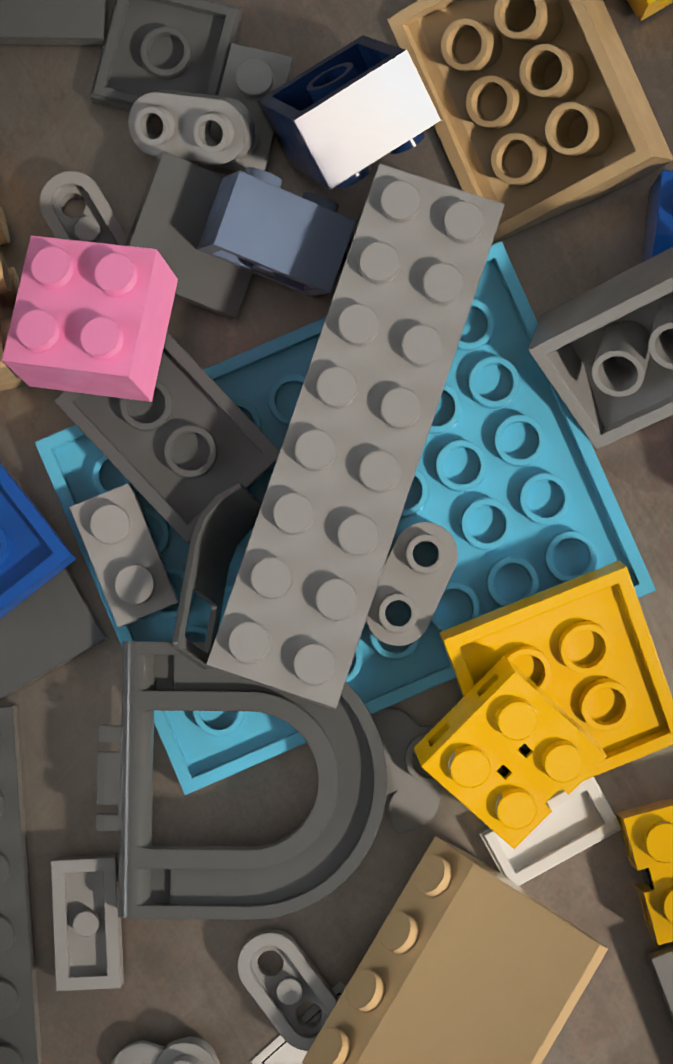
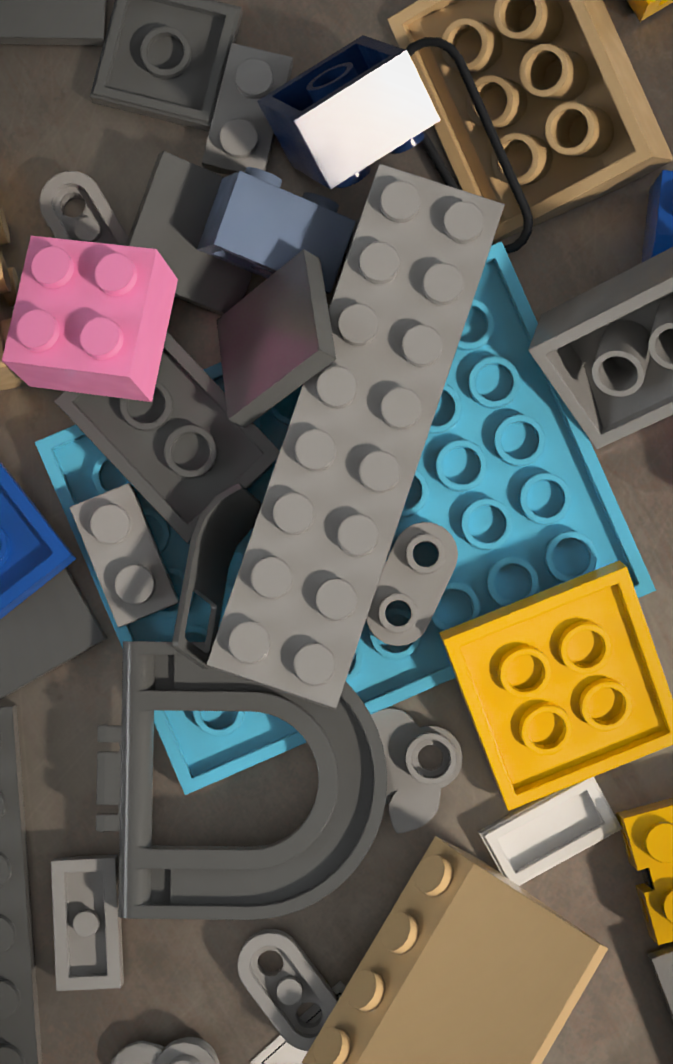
(187, 124): light grey plate -> none
(275, 339): none -> dark grey tile
(491, 133): none -> black piece
(508, 752): yellow piece -> none

